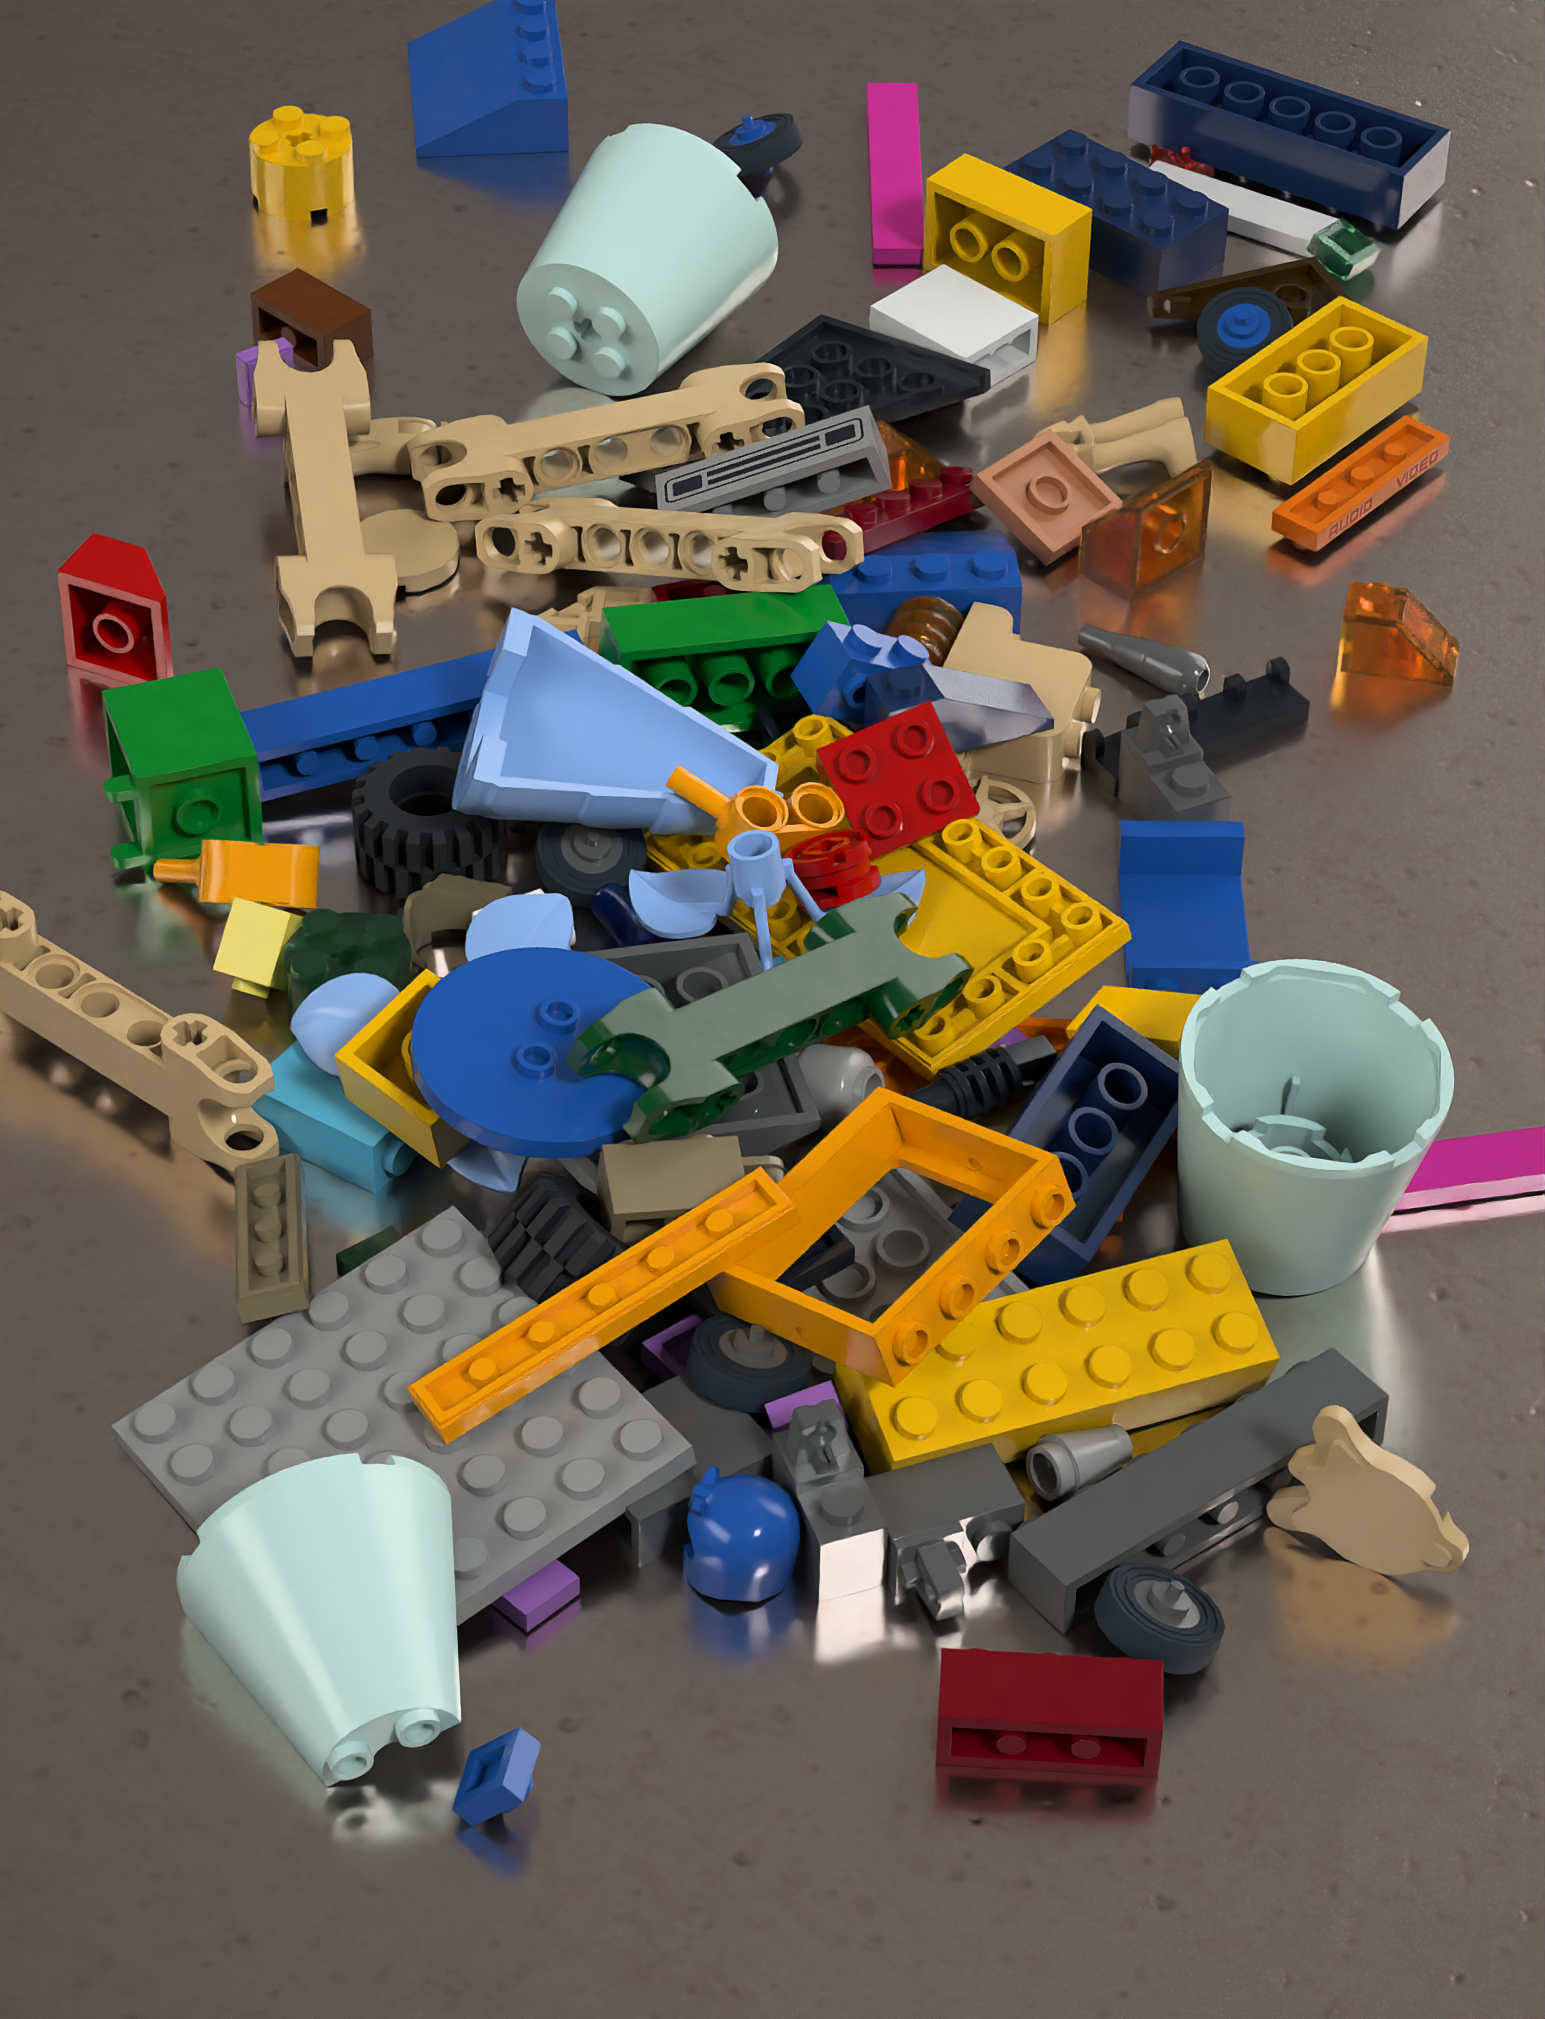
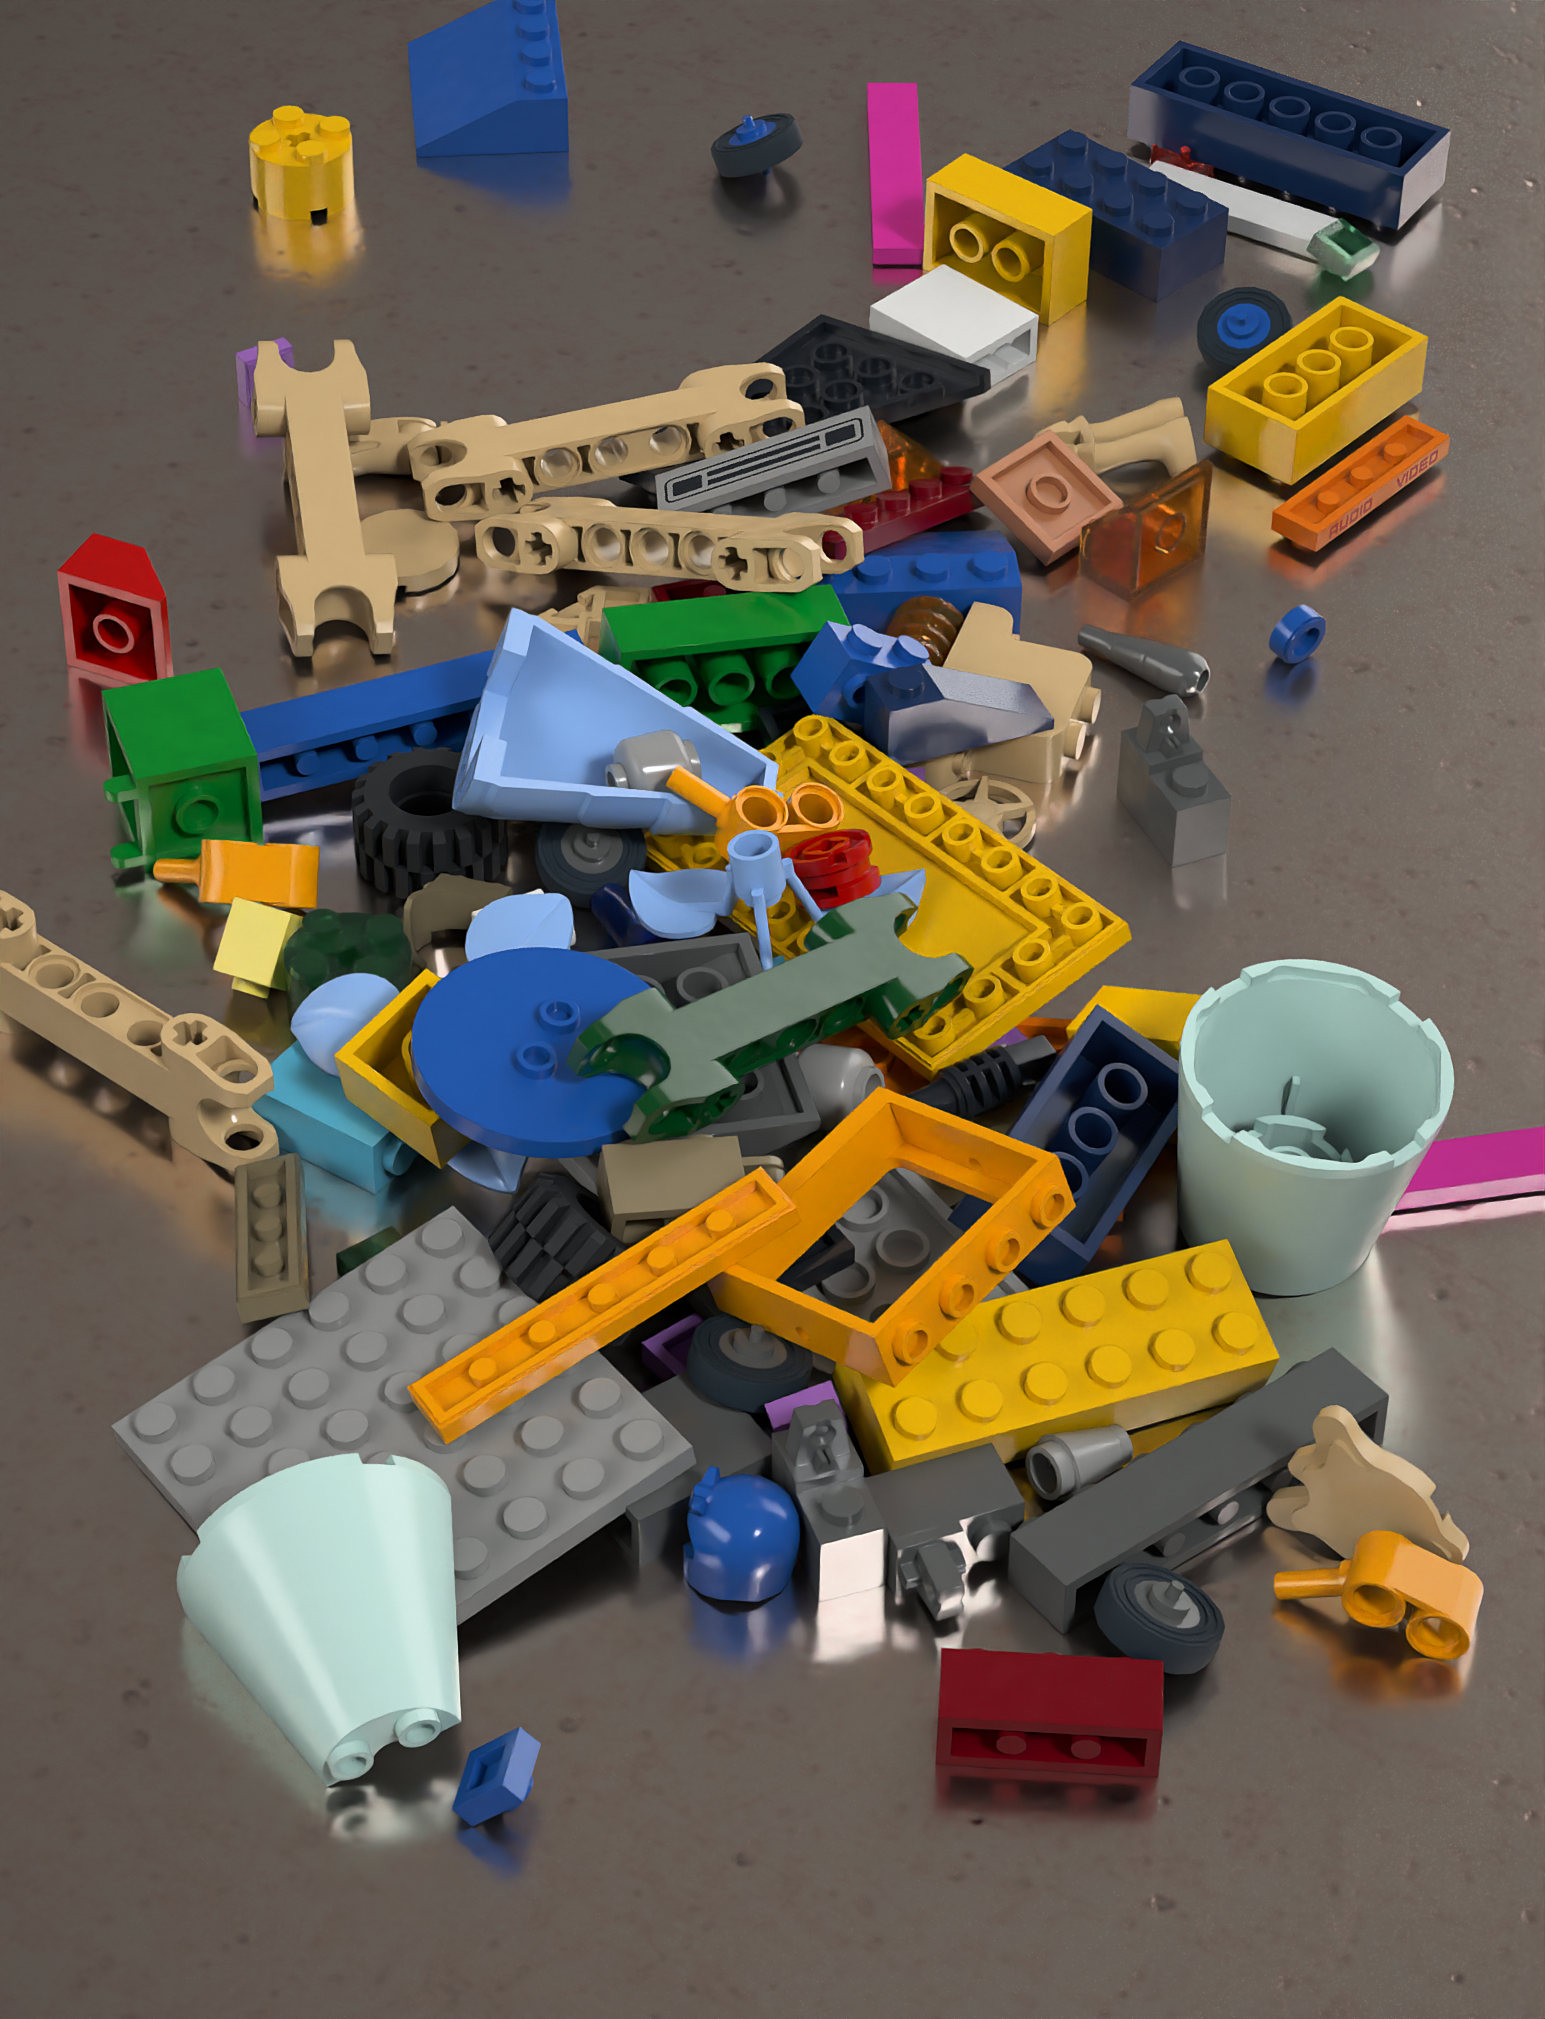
(310, 319): reddish brown brick -> none
(539, 1595): medium lavender tile -> none
(644, 259): light aqua cone -> none
(649, 761): none -> light grey head
(898, 780): red bracket -> none
(1182, 904): blue panel -> none
(1217, 723): black hinge -> none
(1297, 634): none -> blue tile
(1300, 284): dark brown wing -> none
(1395, 637): clear orange slope -> none
(1397, 1581): none -> light orange beam

